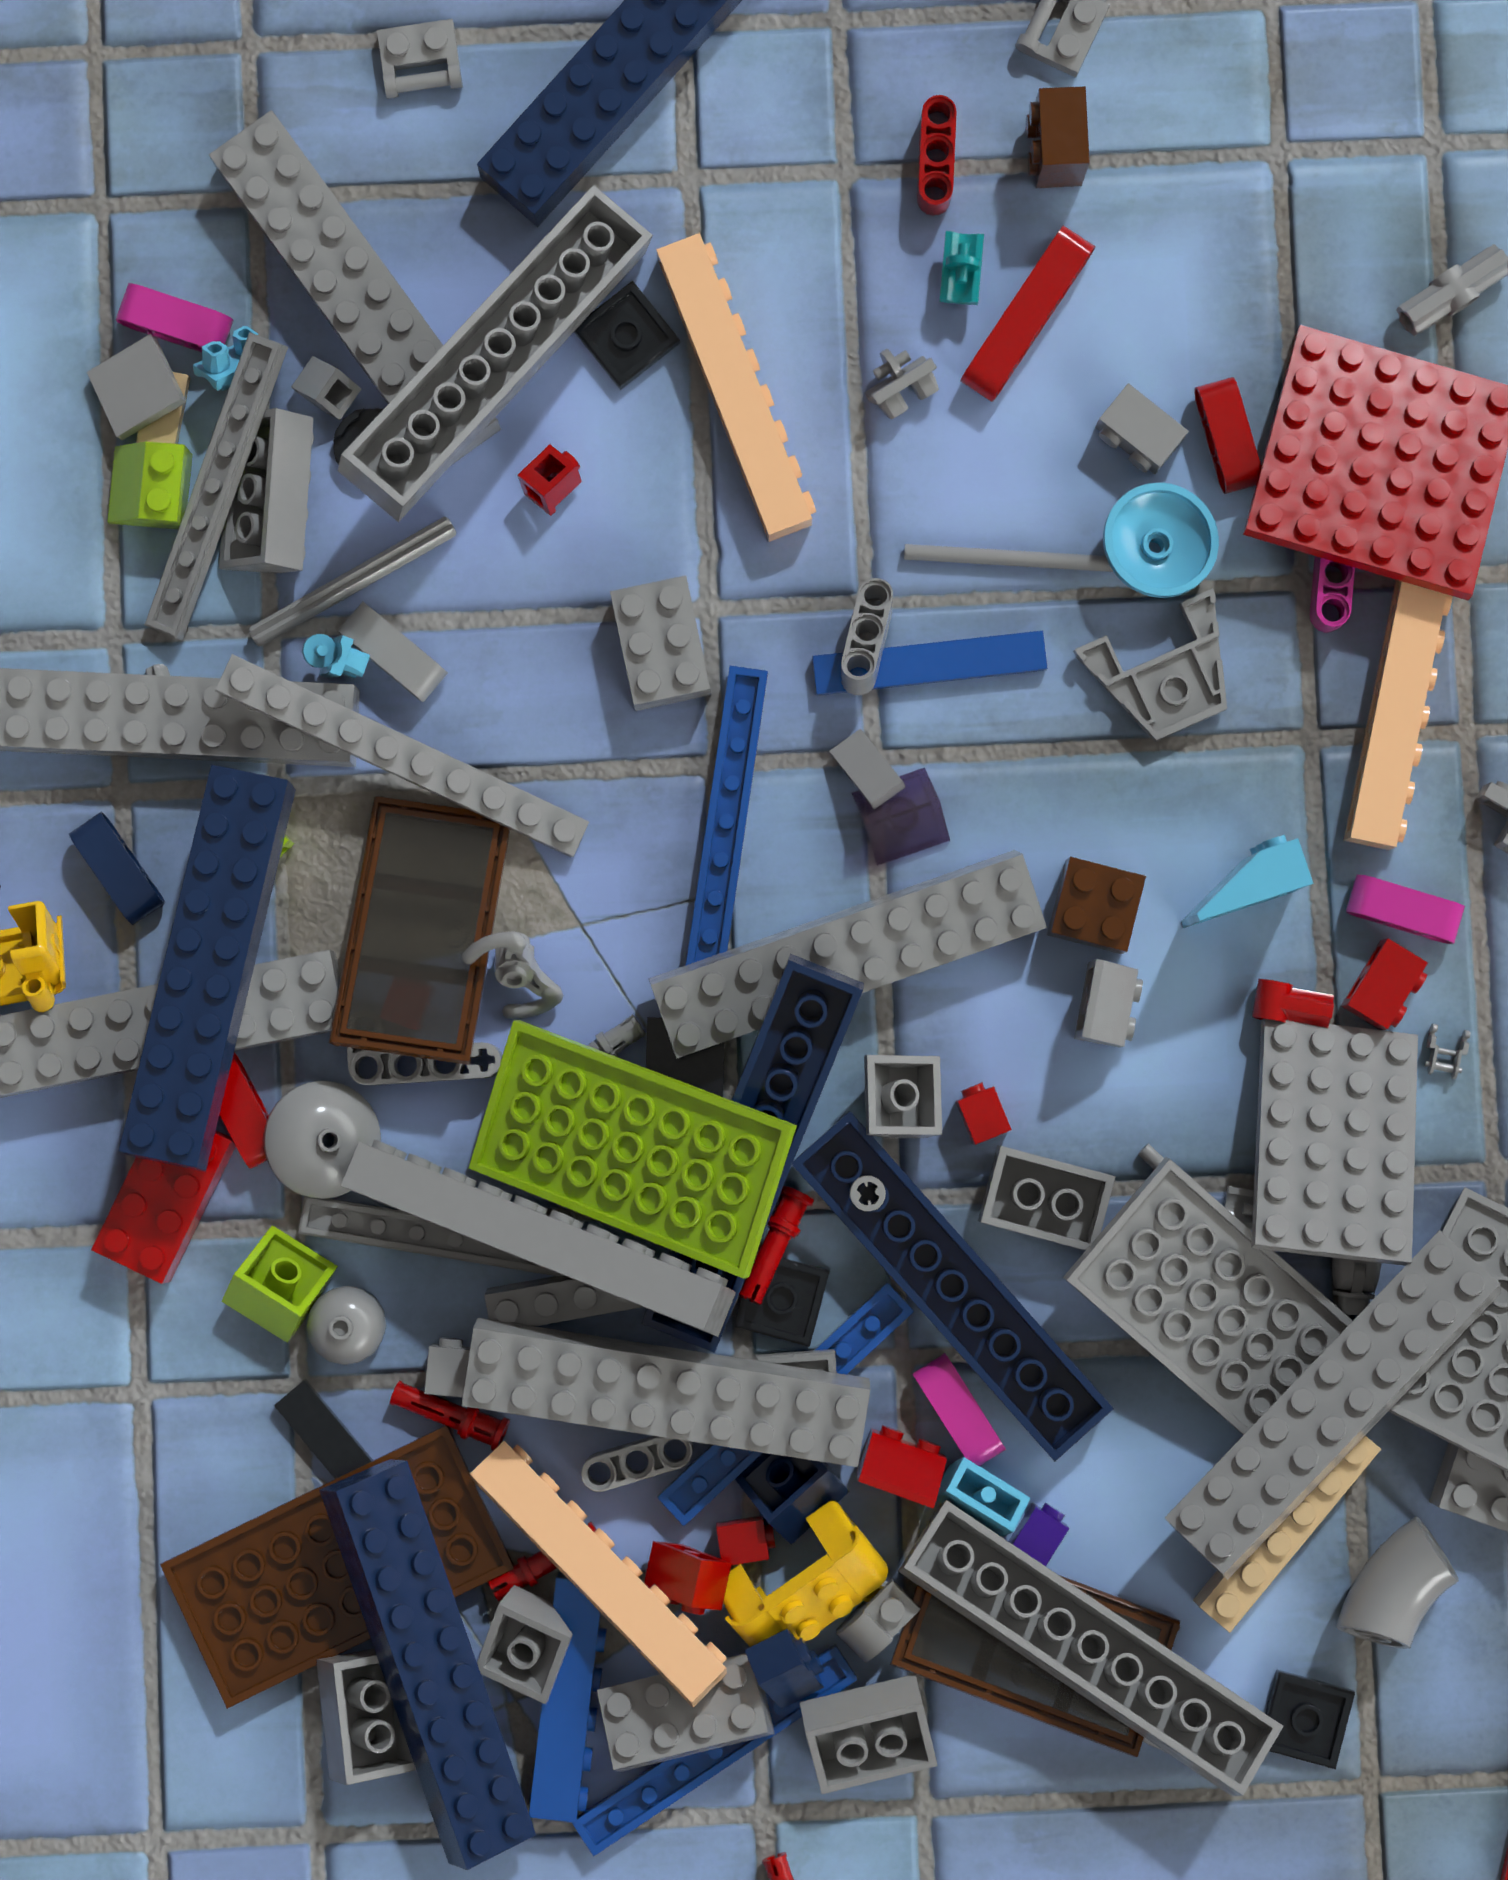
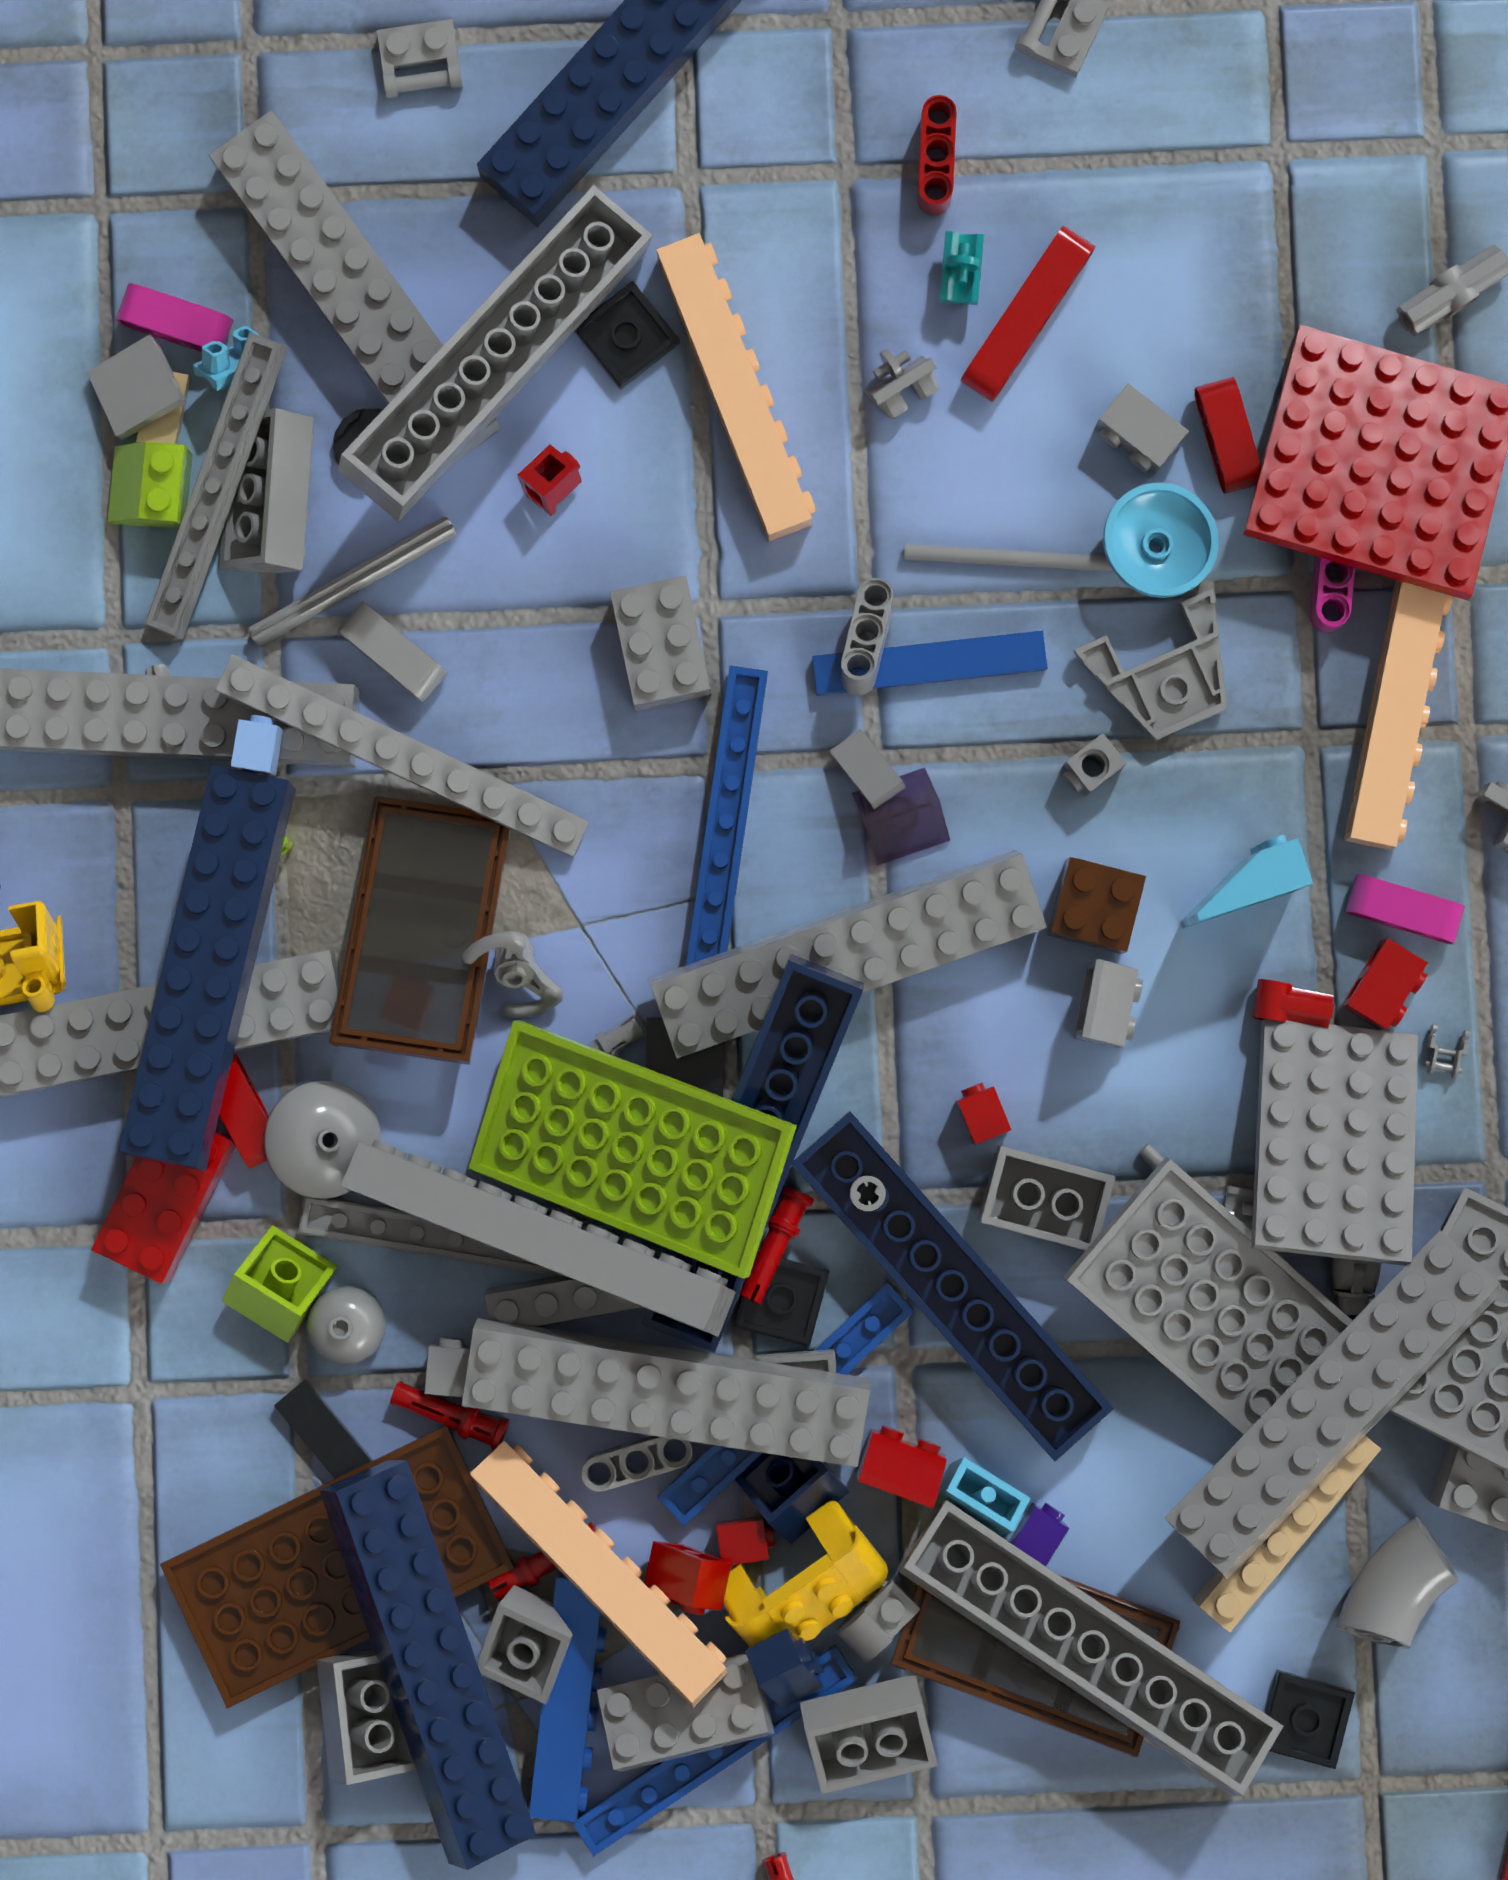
(117, 868): dark blue beam -> none
(257, 746): none -> light blue brick
(326, 387): light grey brick -> none
(334, 656): medium azure hips -> none
(426, 1068): light grey beam -> none
(903, 1096): light grey slope -> none
(958, 1410): dark pink beam -> none
(1059, 137): reddish brown brick -> none
(1101, 750): none -> light grey brick

